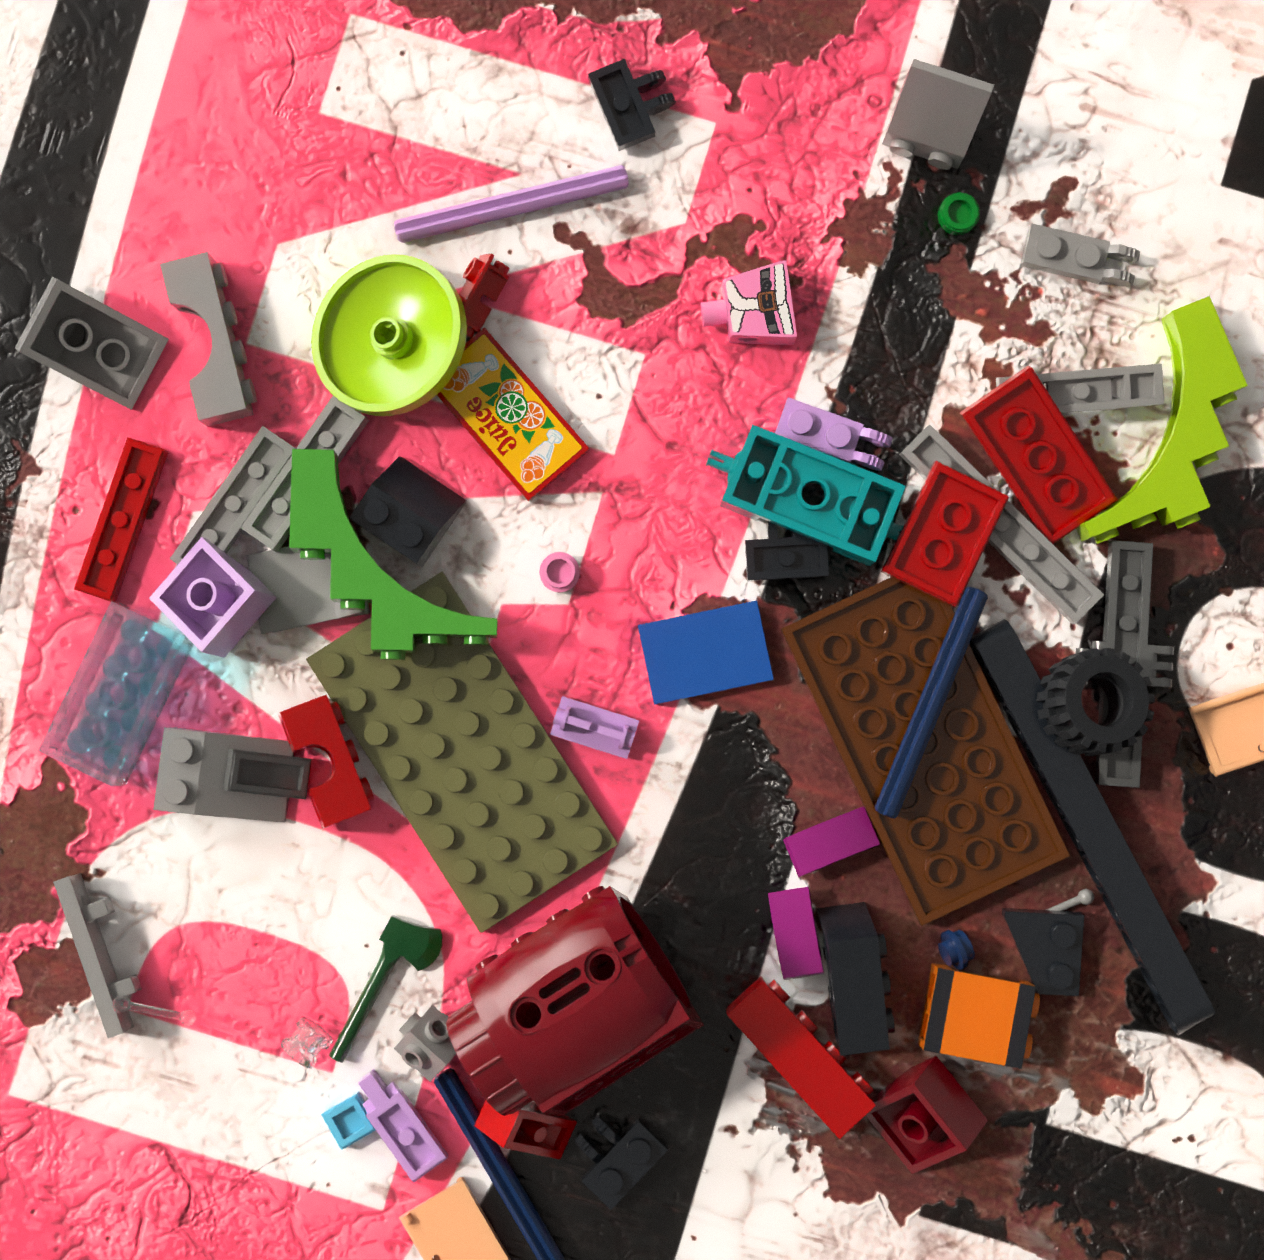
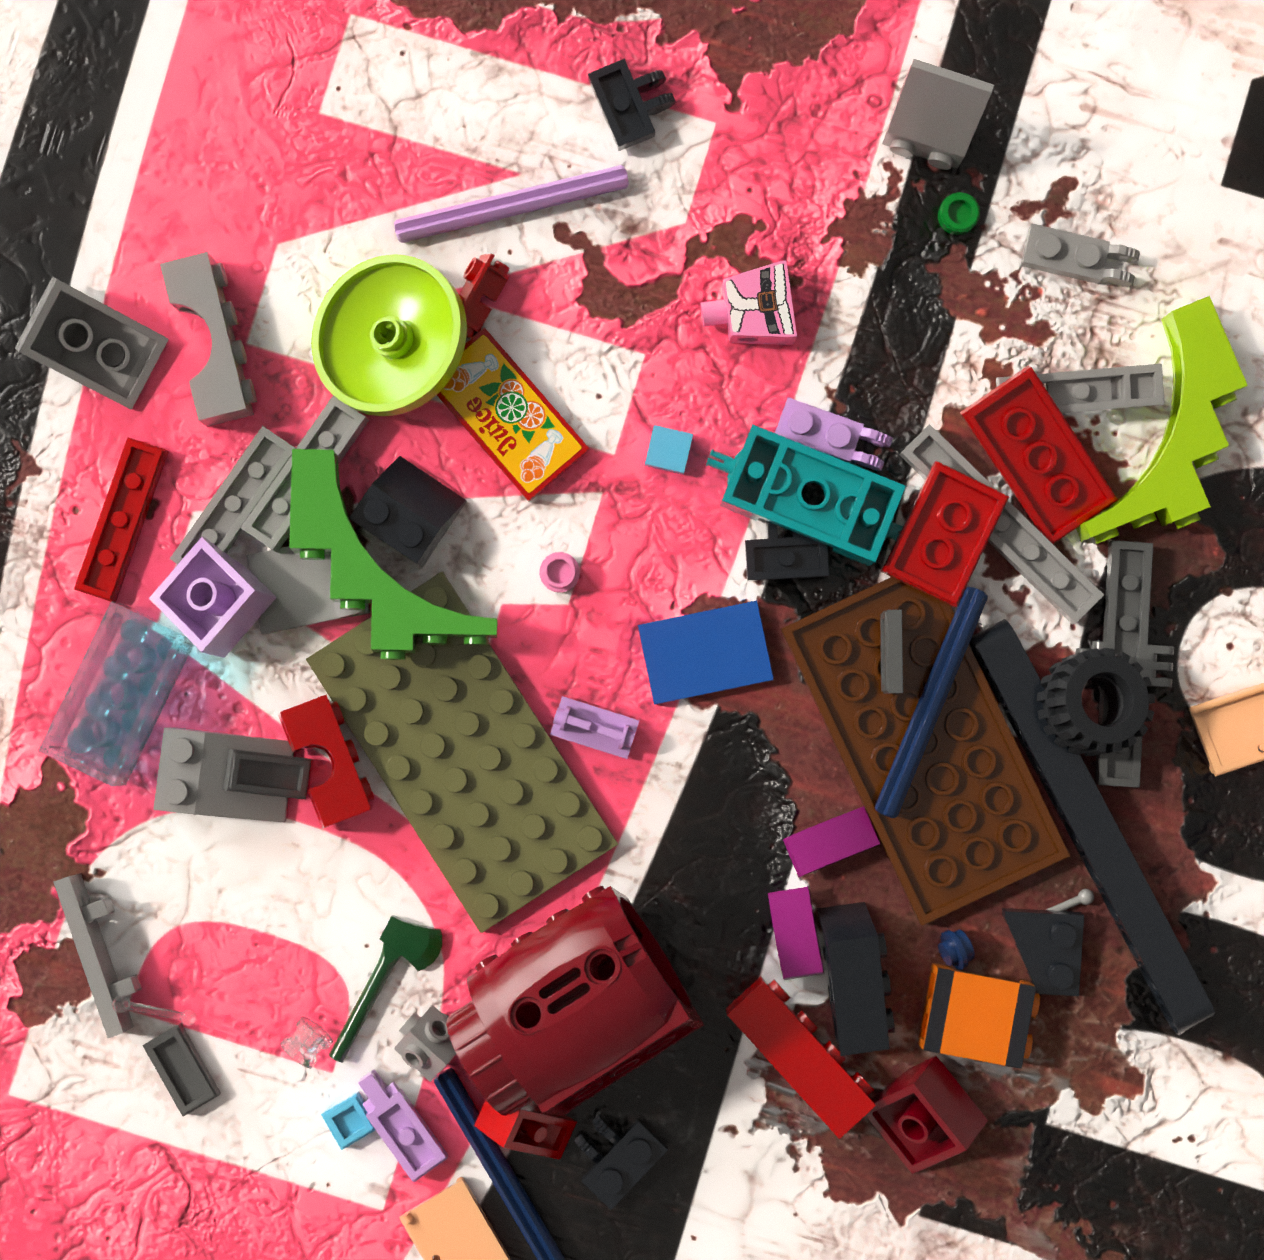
(181, 1069): none -> dark grey tile
(668, 449): none -> medium azure tile
(891, 652): none -> dark grey tile

